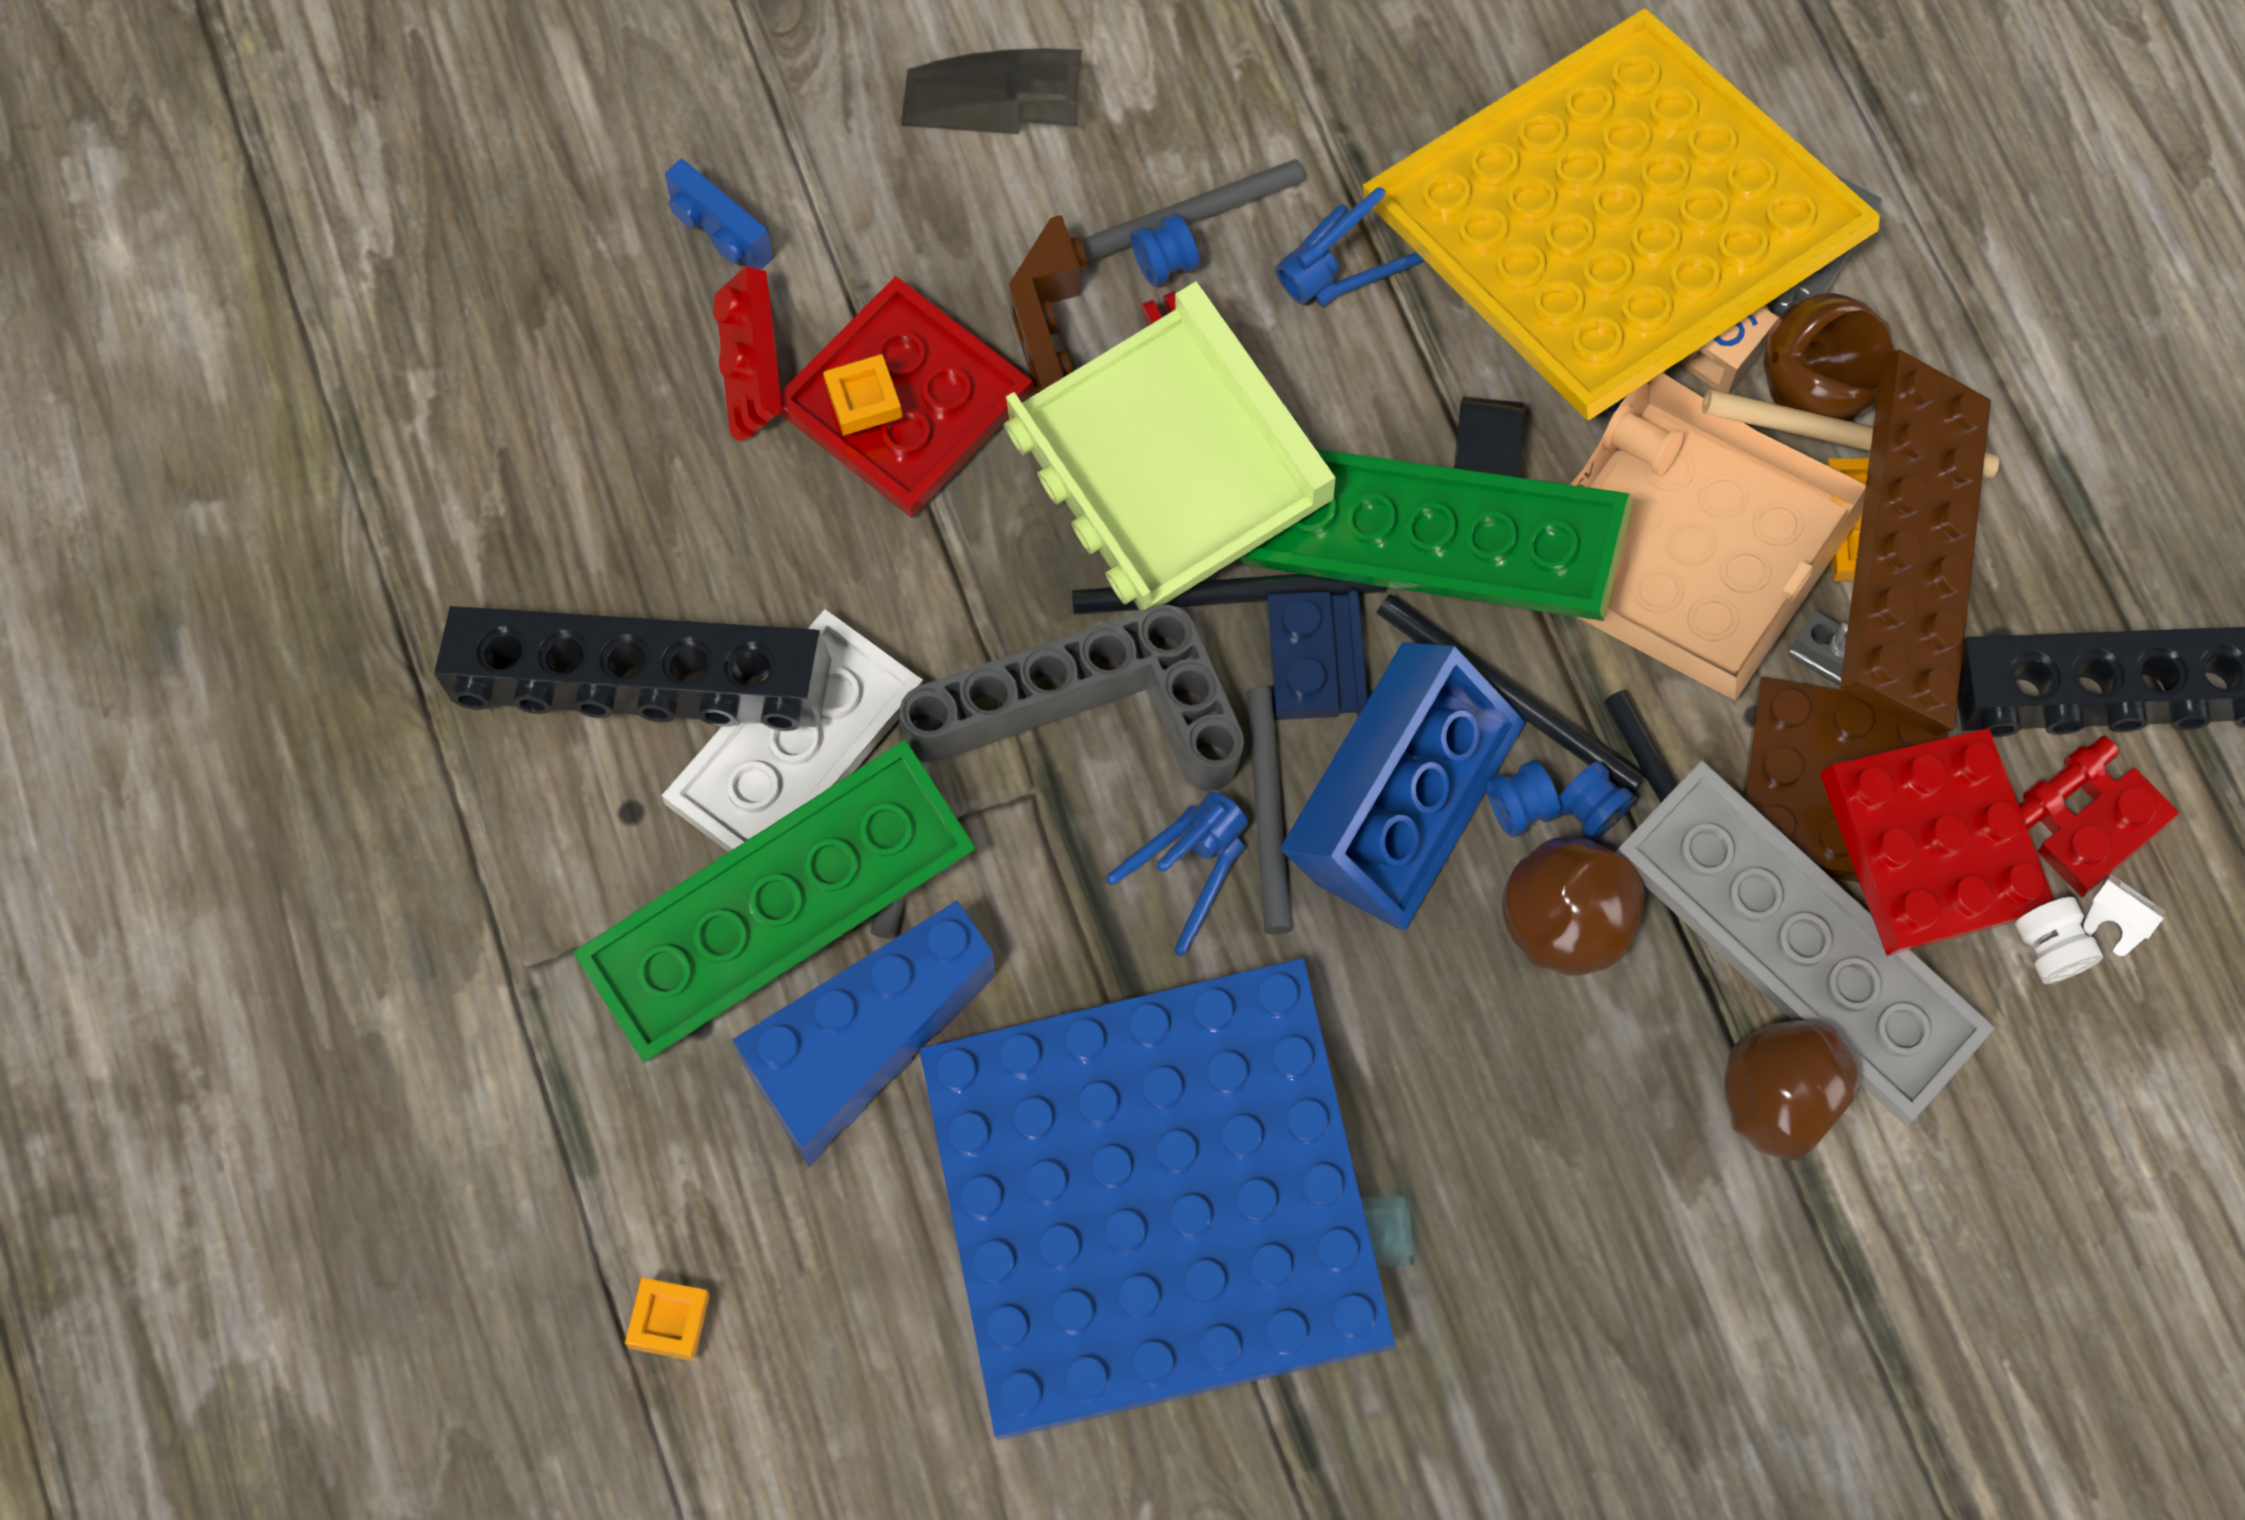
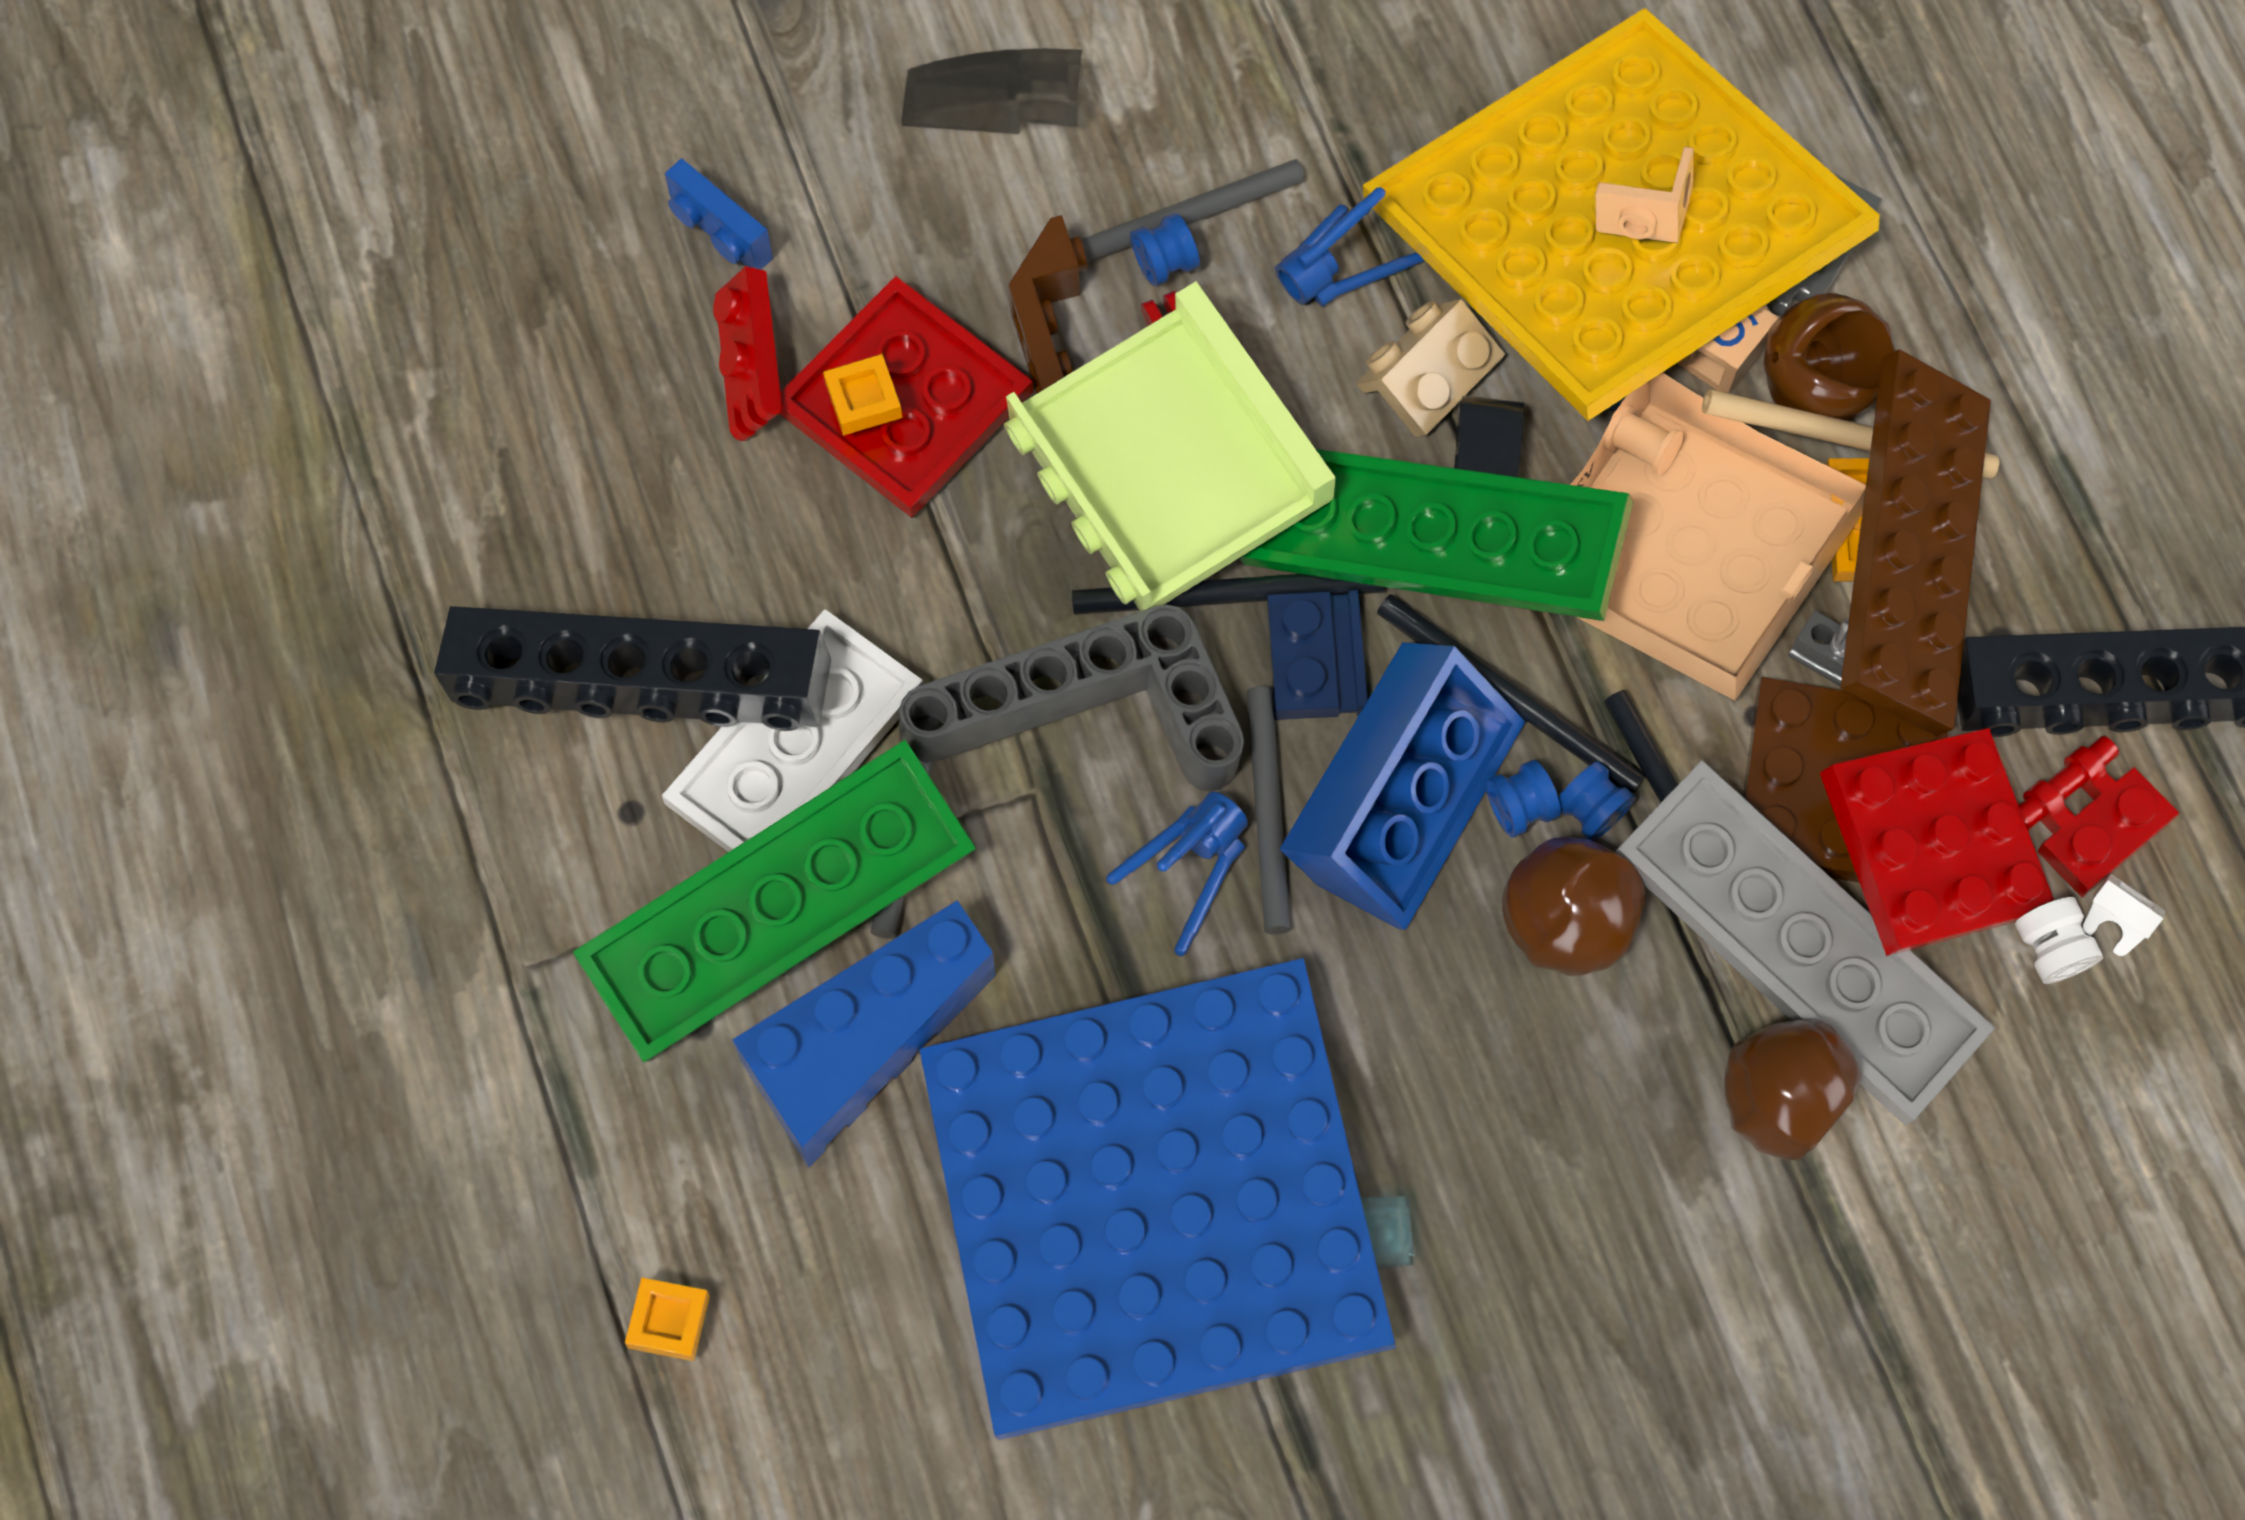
(1431, 364): none -> tan bracket
(1646, 212): none -> light nougat bracket

